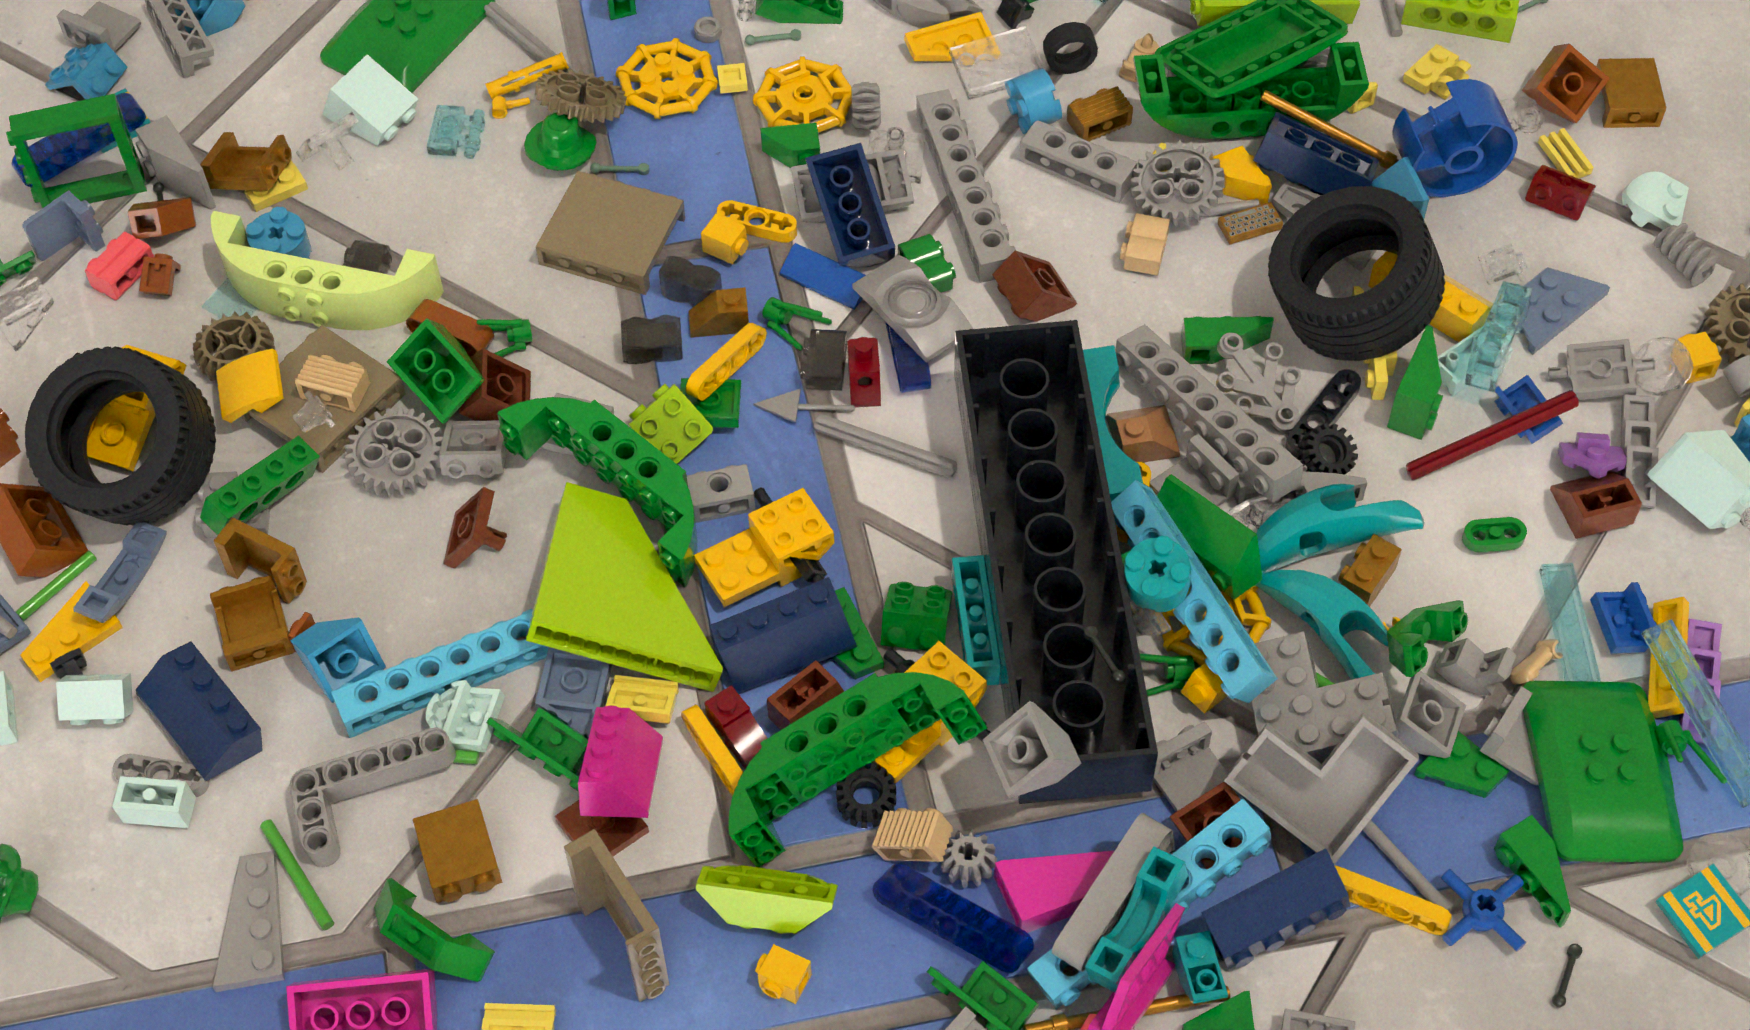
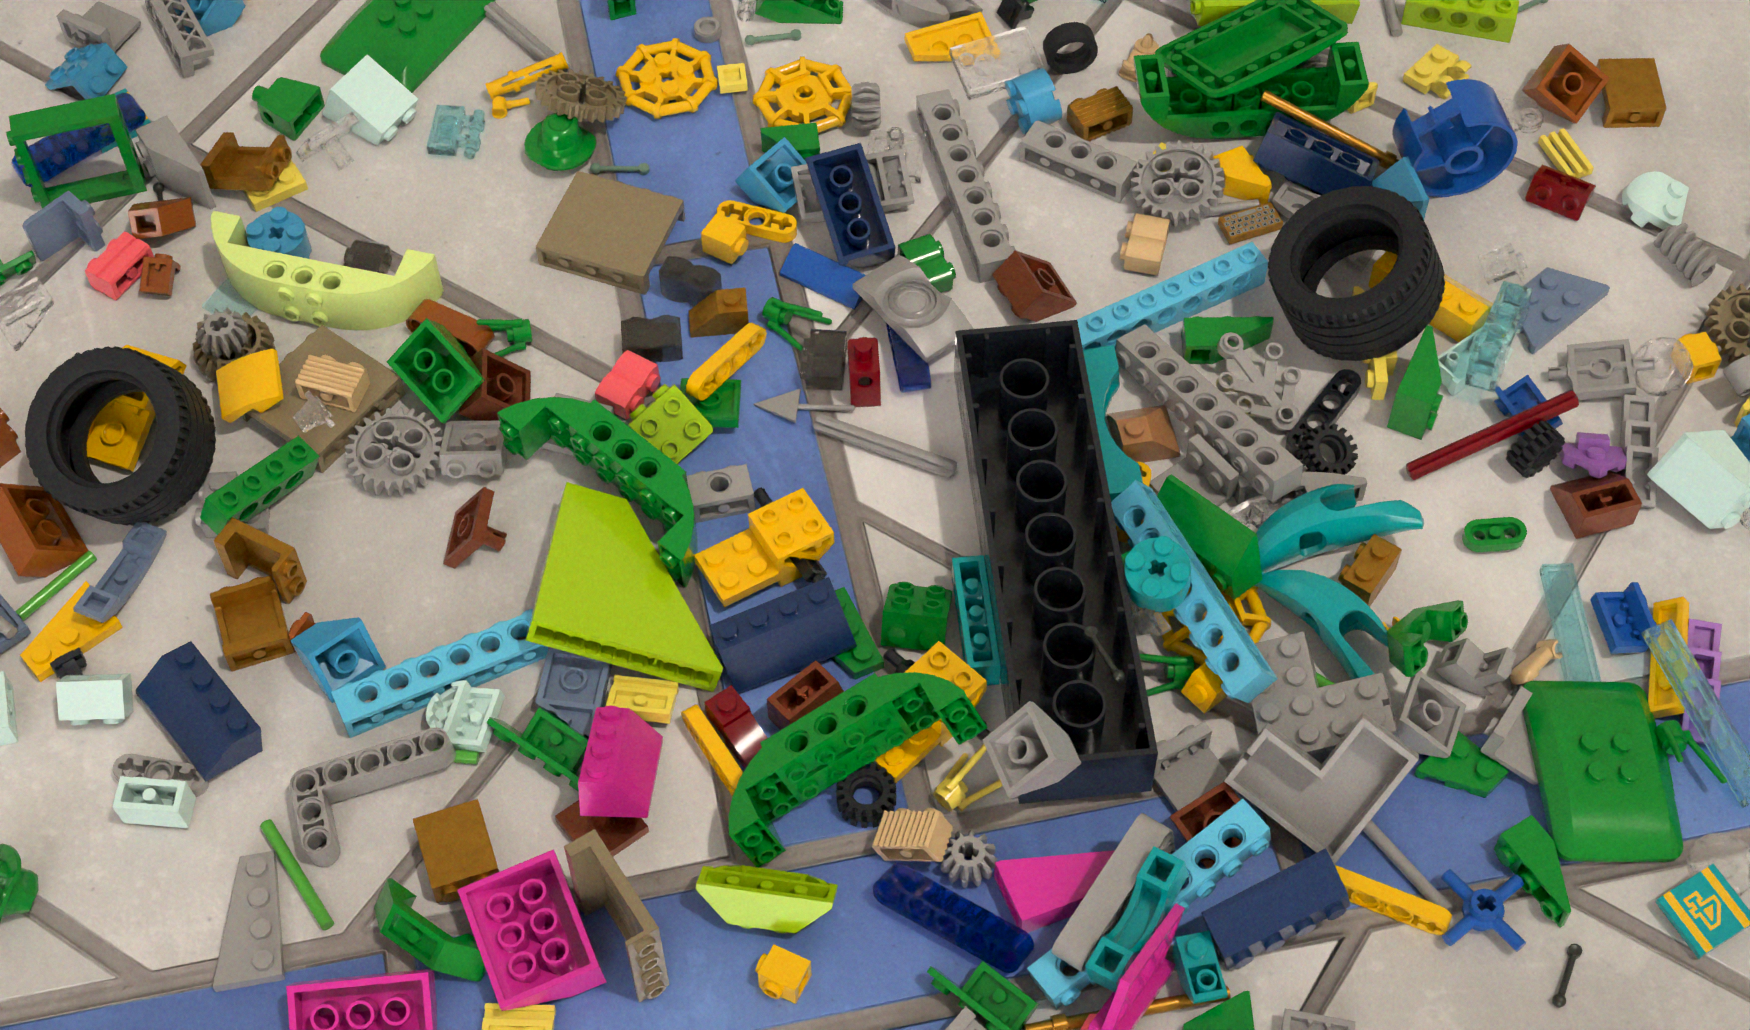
(222, 333): none -> light grey gear
(288, 105): none -> green torso
(531, 934): none -> dark pink slope
(628, 383): none -> coral brick
(770, 177): none -> dark azure slope
(952, 790): none -> light yellow plant
(1176, 297): none -> medium azure brick
(1535, 449): none -> black tyre

